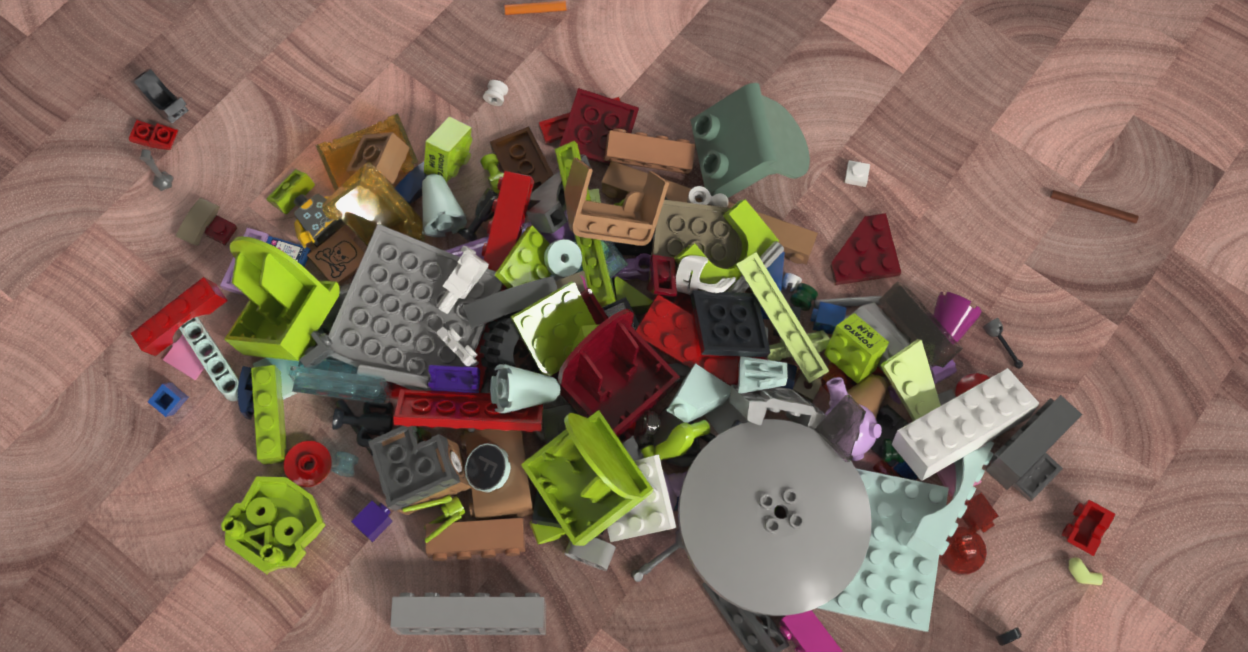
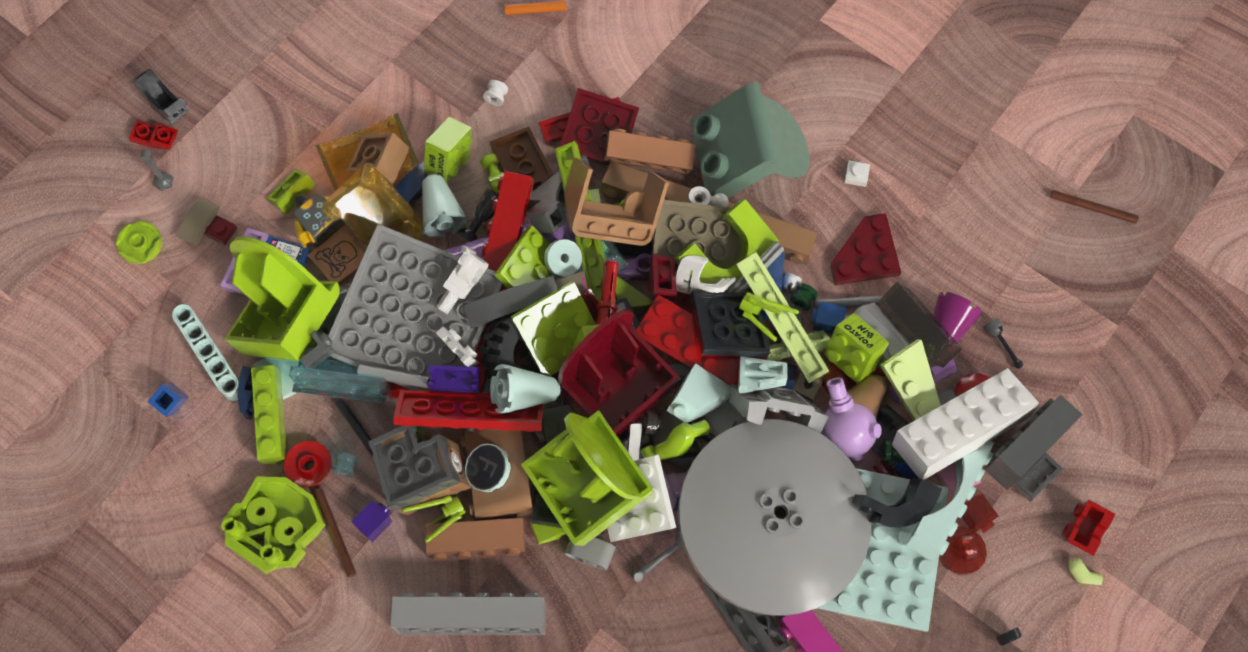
(139, 242): none -> lime tile
(158, 331): red arch -> none
(184, 358): bright pink piece -> none
(334, 532): none -> copper bar
(369, 422): black piece -> none
(607, 305): none -> red pin
(634, 441): none -> white sticker
(754, 303): none -> lime plant
(842, 427): clear smoke wing -> none
(916, 502): none -> black arch

